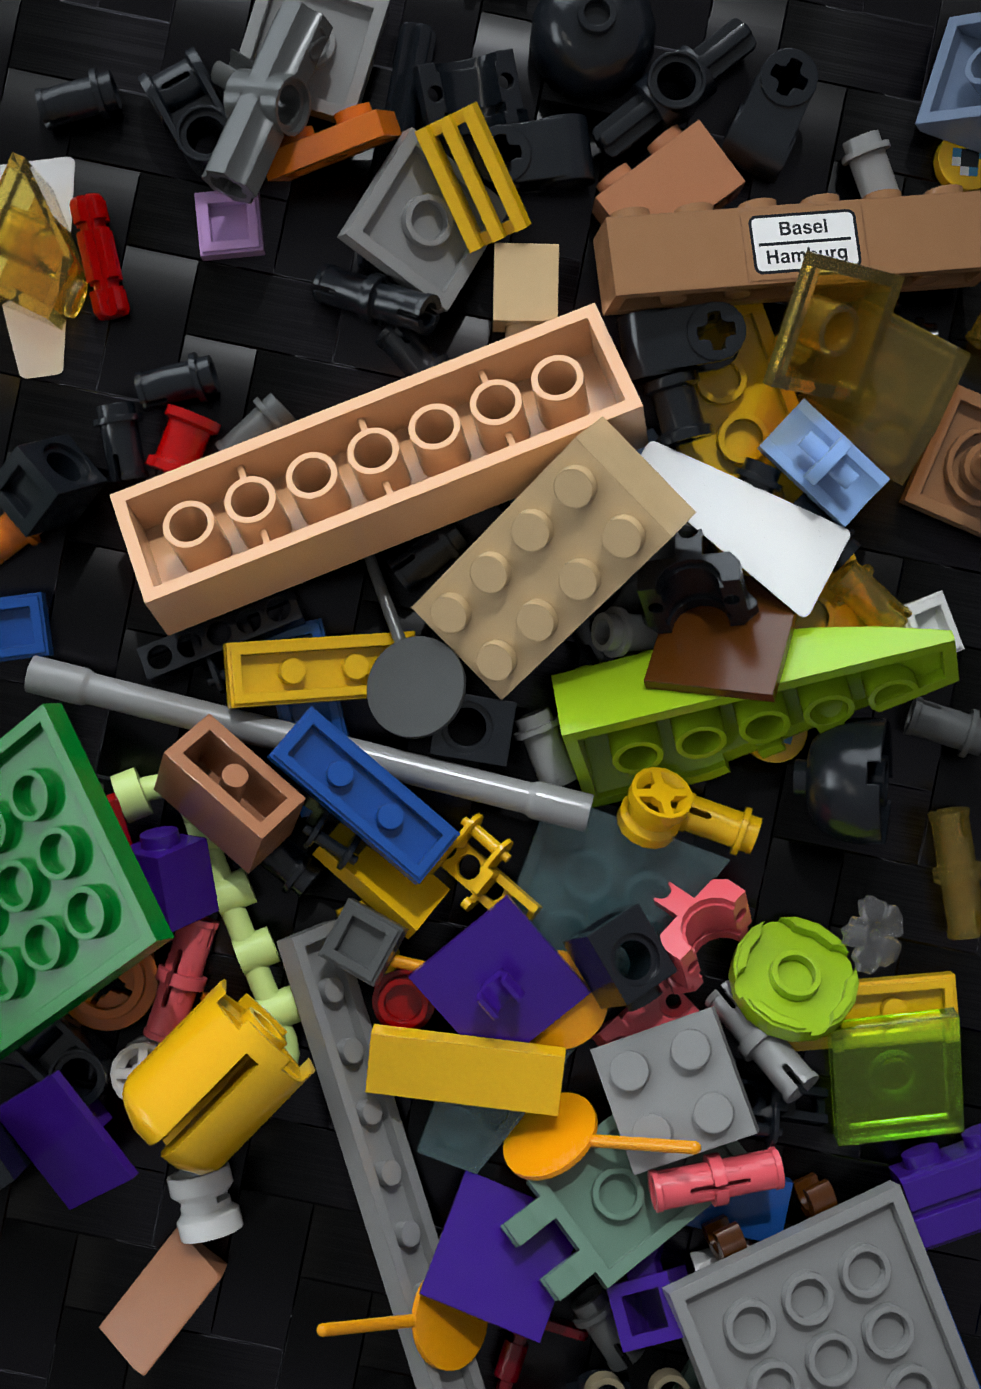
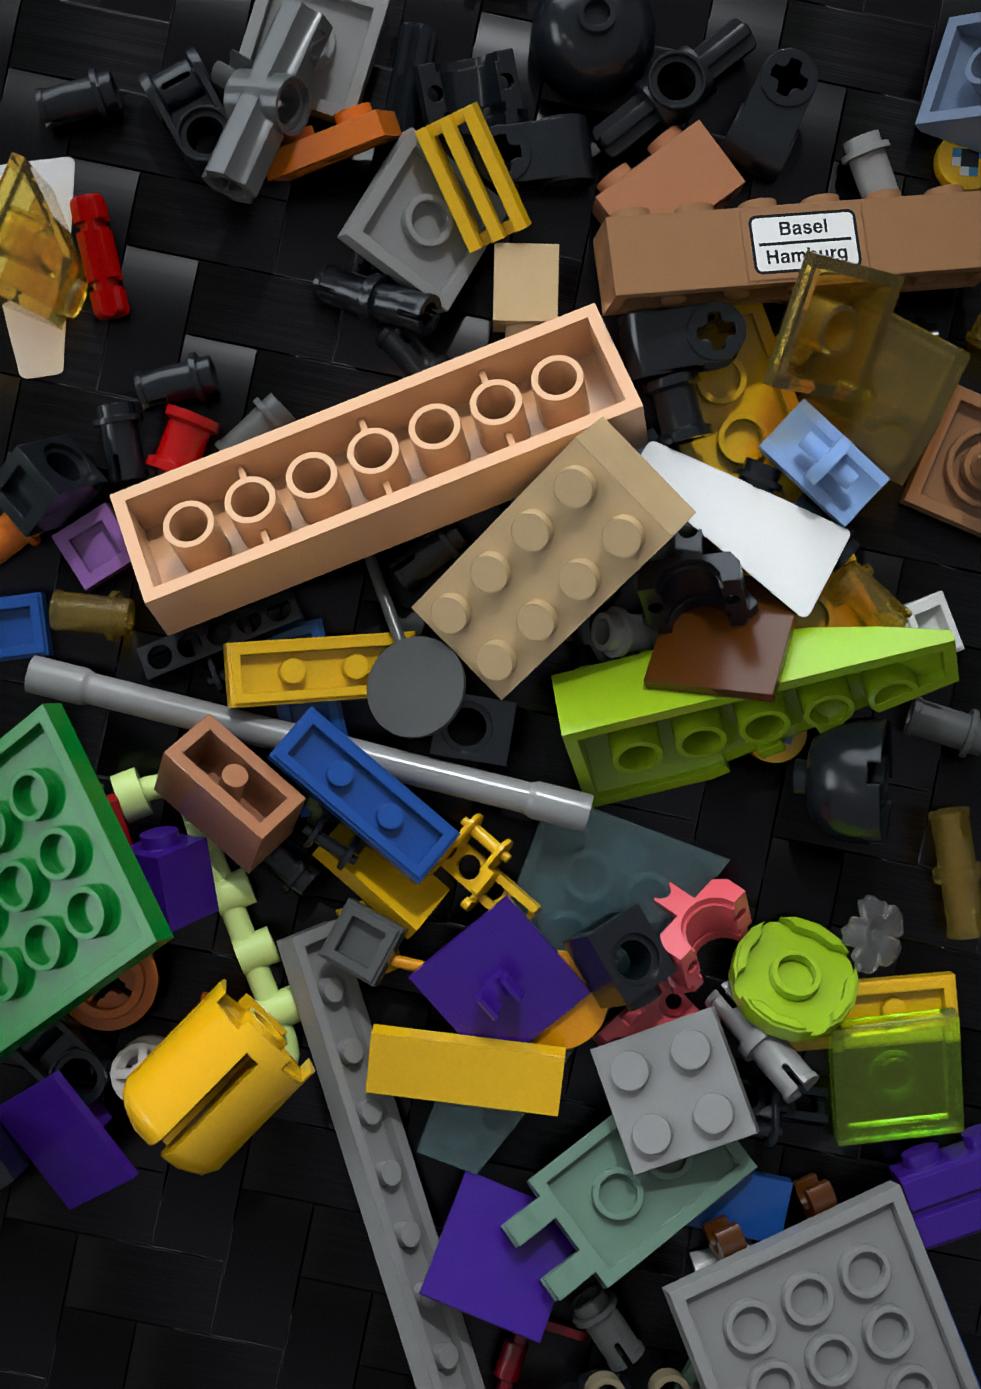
(92, 613): none -> clear yellow pin
(94, 547): none -> medium lavender tile
(162, 1301): nougat slope -> none
(180, 977): coral pin -> none
(205, 1205): white wheel -> none
(228, 227): lavender tile -> none
(400, 1001): red plate -> none
(441, 1333): light orange piece -> none
(545, 746): light grey pin -> none
(551, 1145): light orange piece -> none
(640, 1304): dark purple brick -> none
(654, 807): yellow wheel -> none
(716, 1179): coral pin -> none
(722, 824): yellow pin -> none

